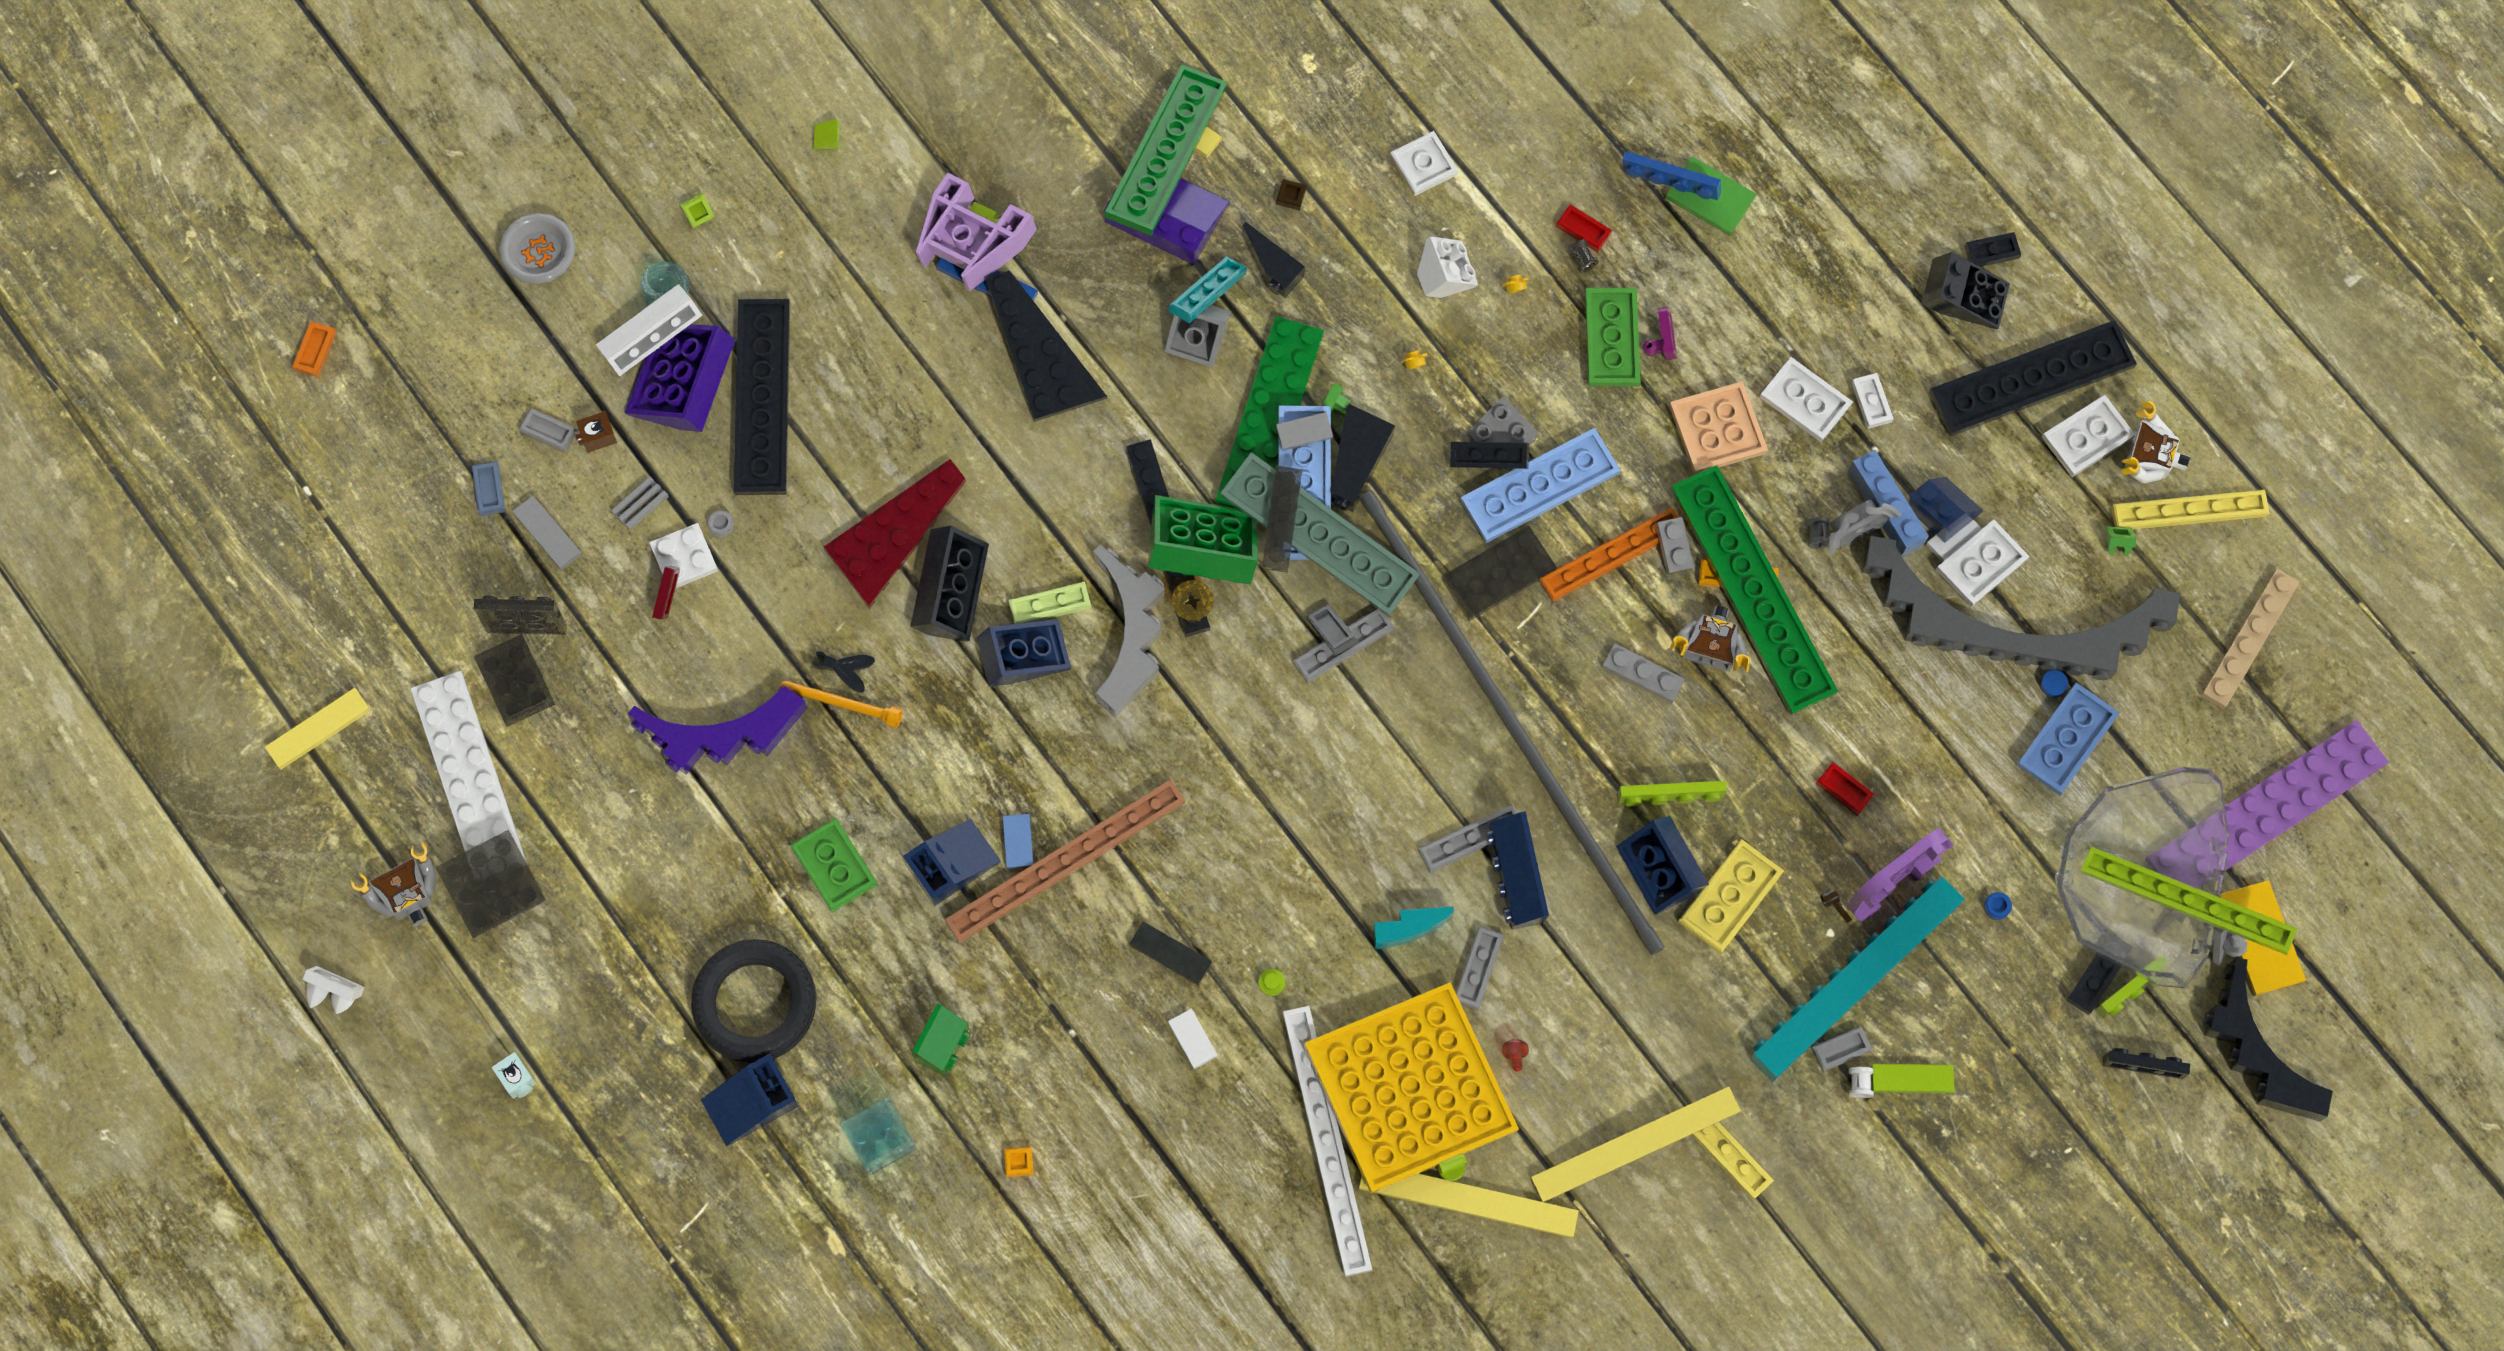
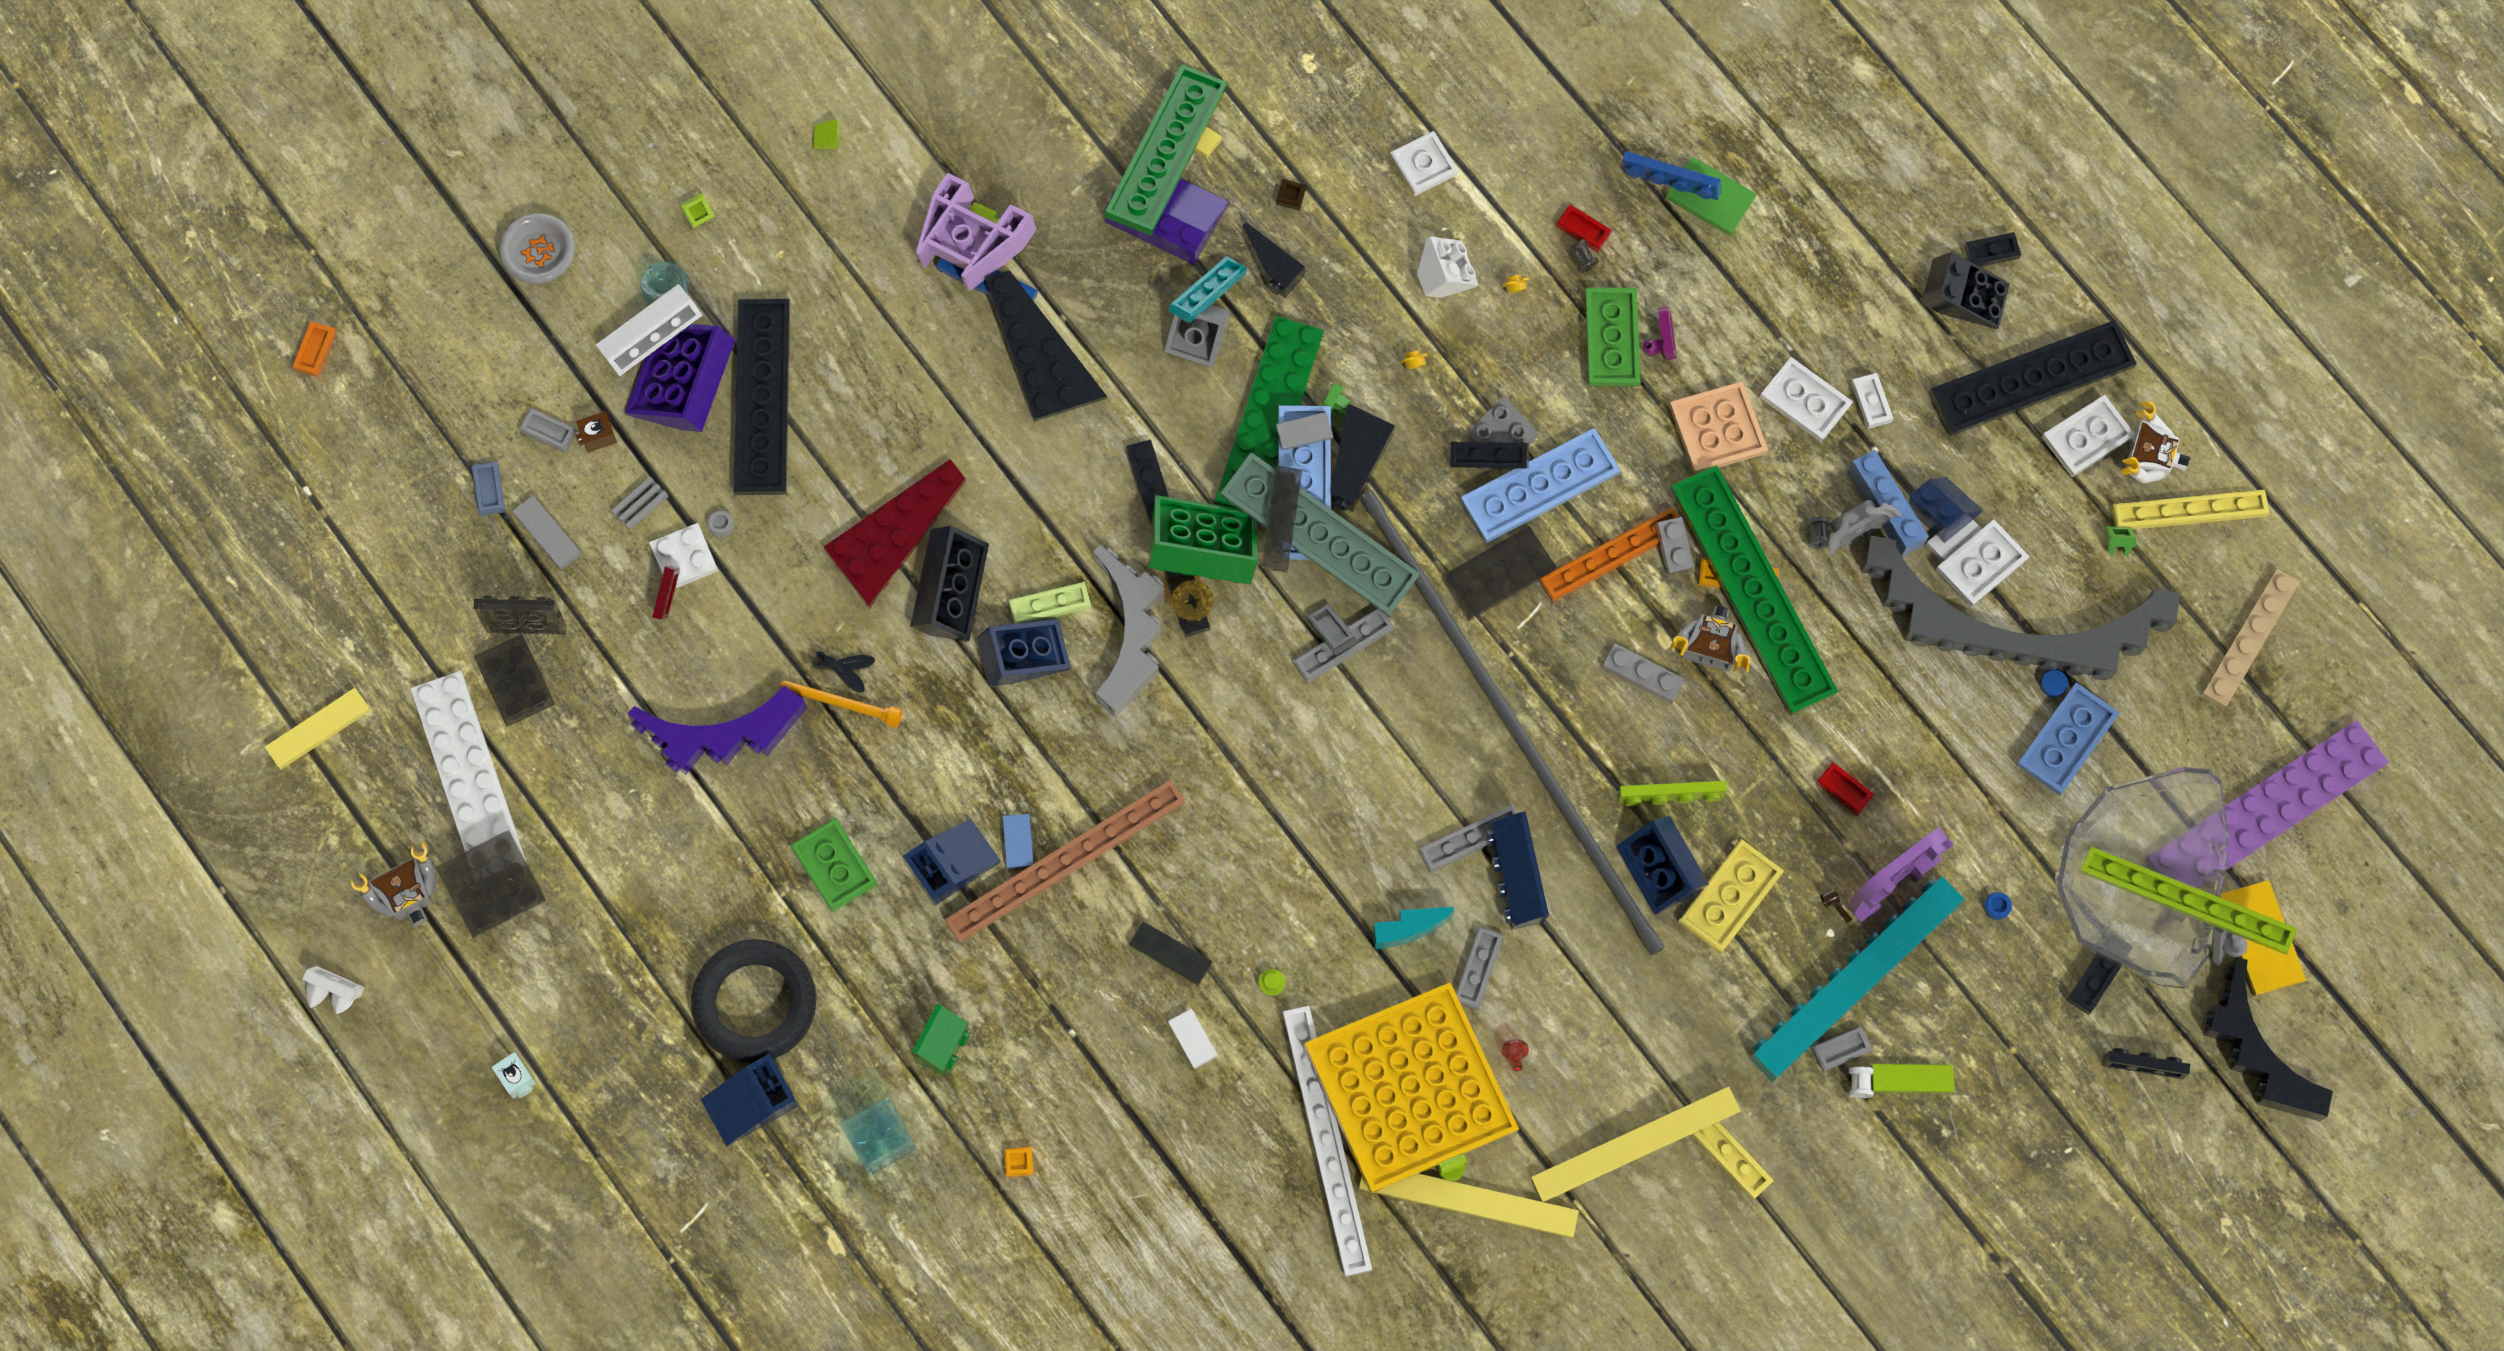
(2114, 1003): lime plate -> none

